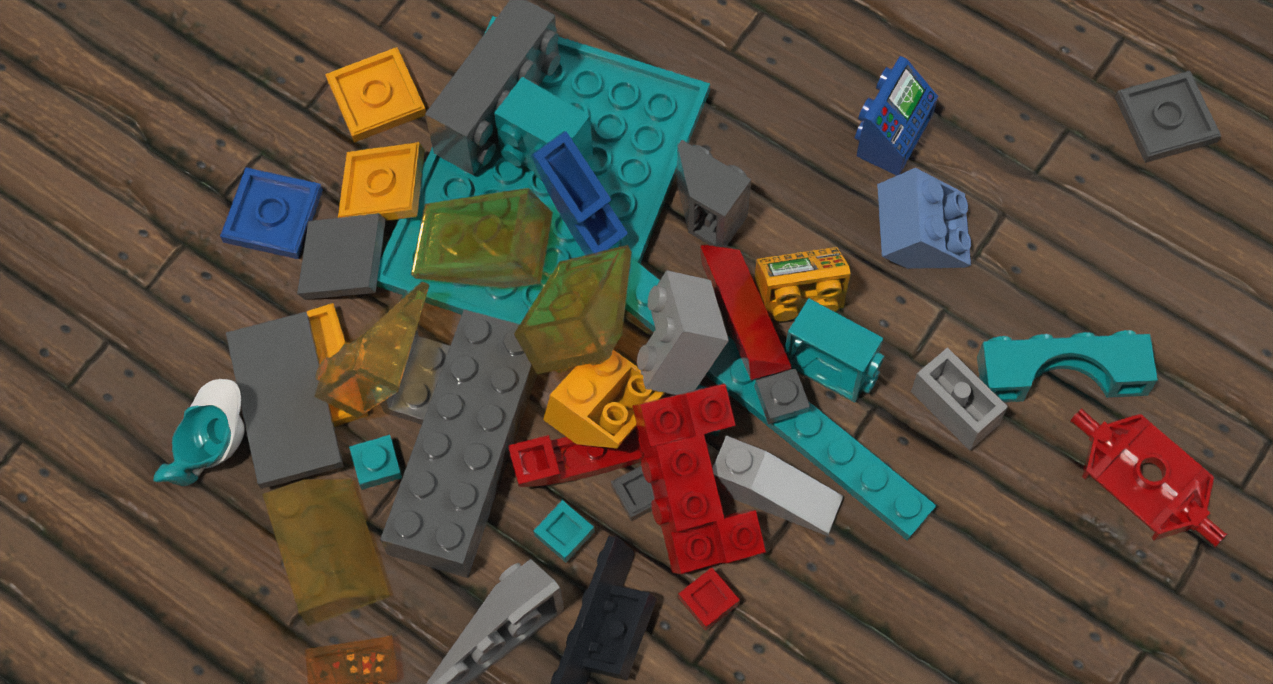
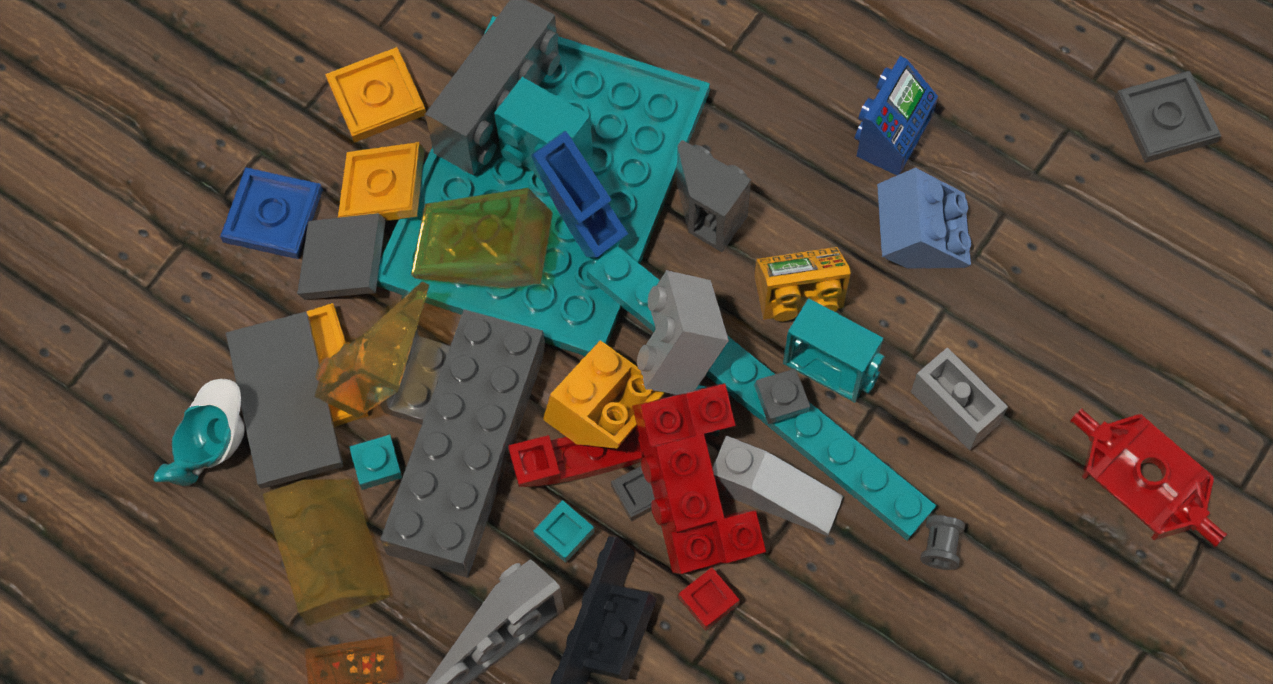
(577, 312): clear yellow slope -> none
(744, 311): red slope -> none
(942, 542): none -> dark grey bush
(1118, 363): teal arch -> none

